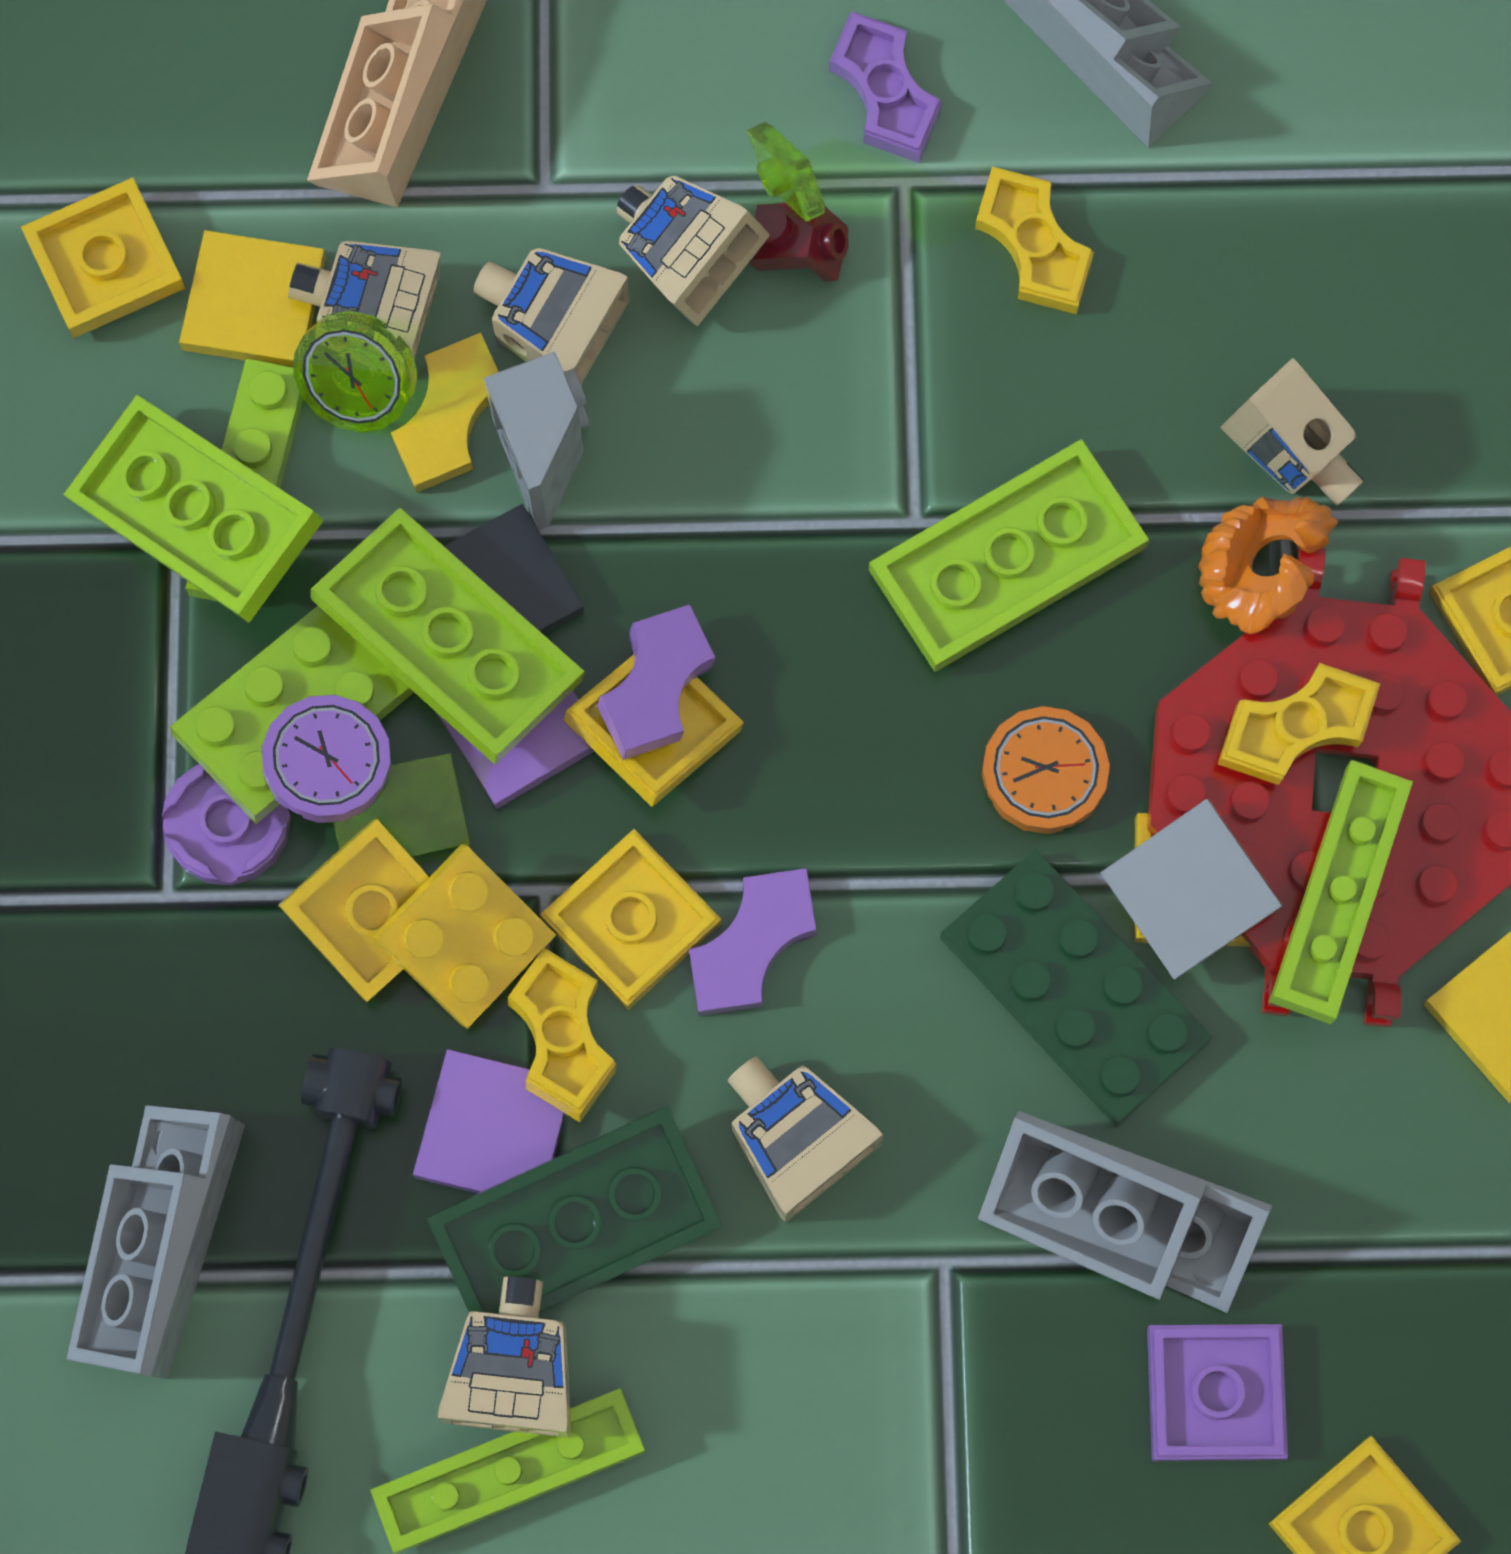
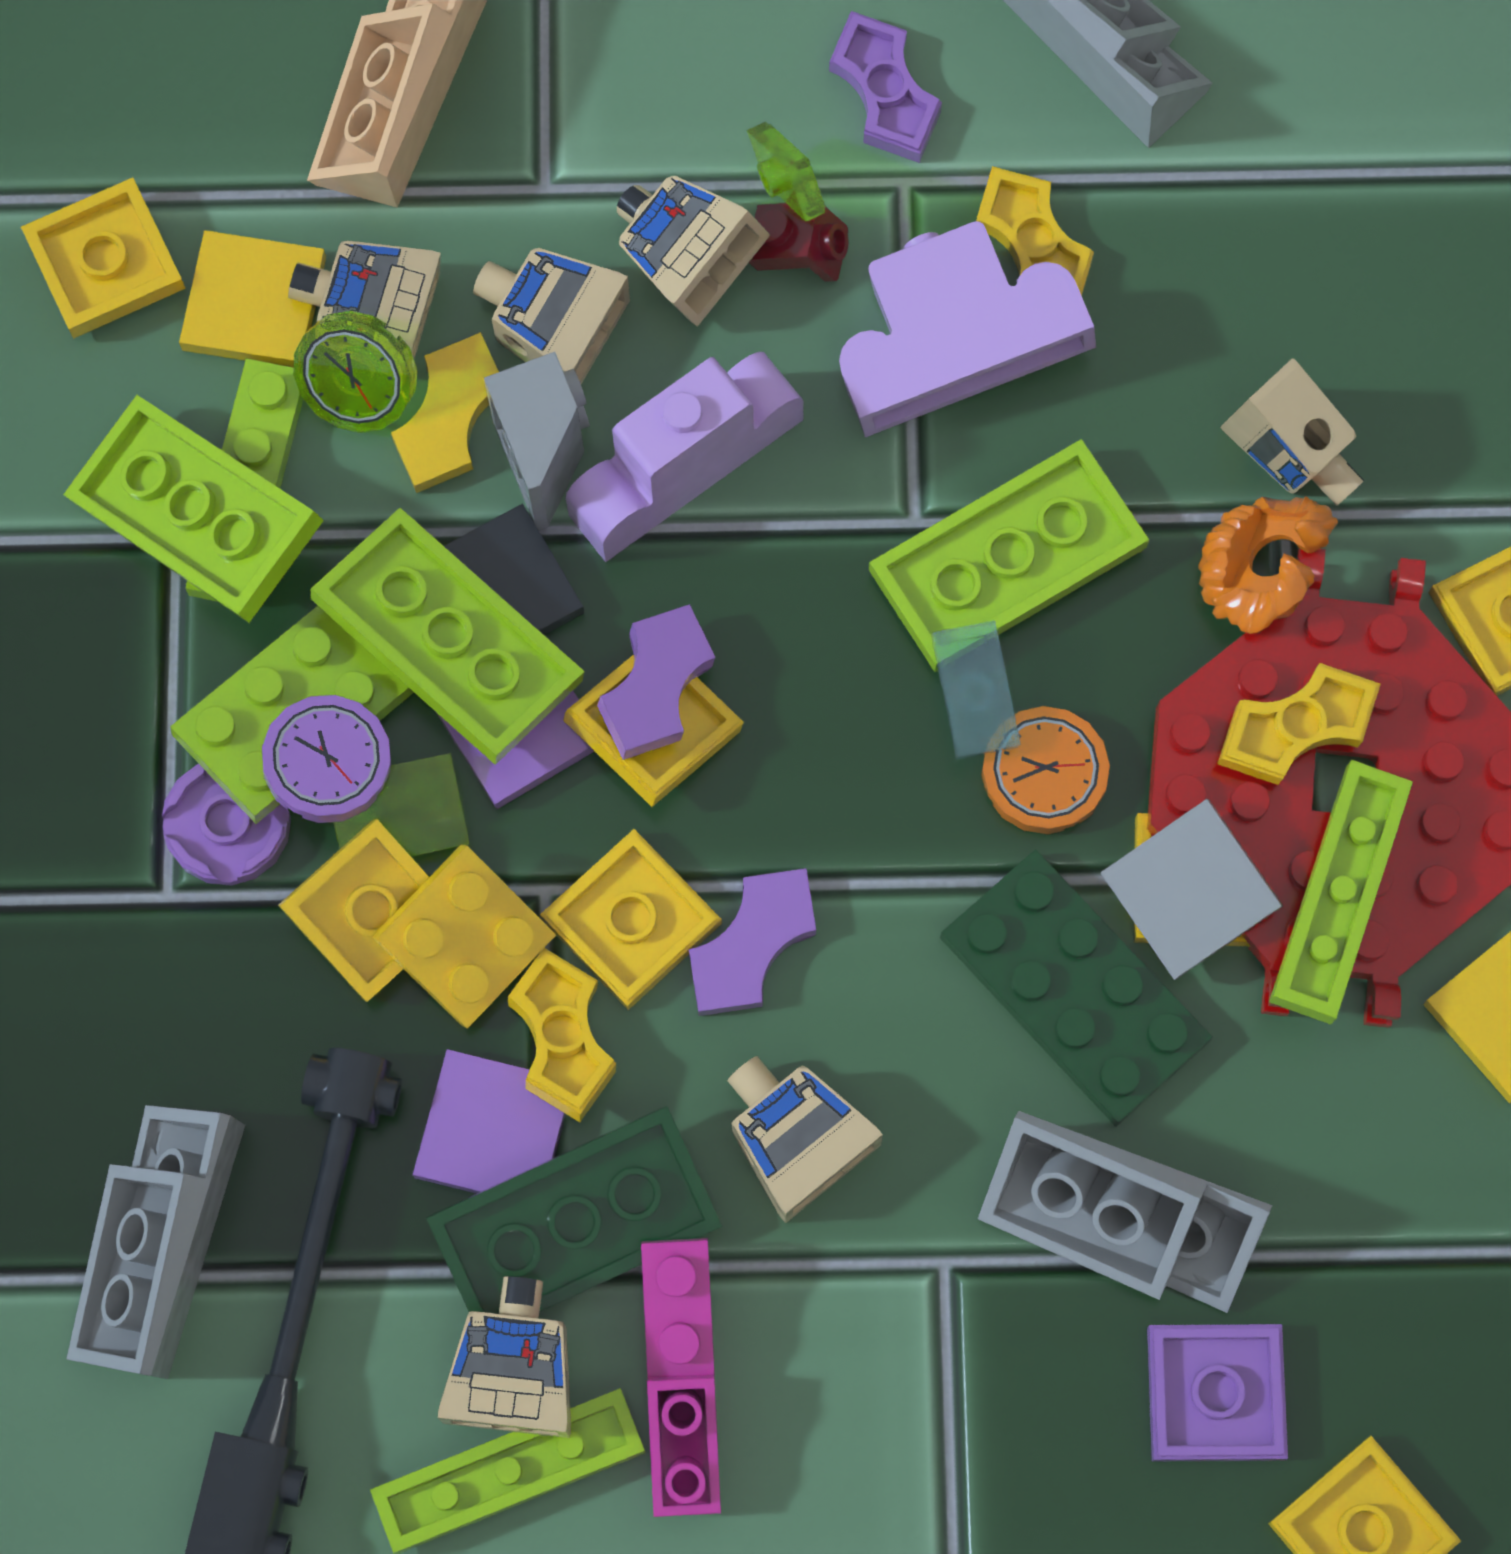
(681, 448): none -> lavender brick
(681, 1377): none -> dark pink slope
(957, 327): none -> lavender brick
(975, 689): none -> clear light blue plate

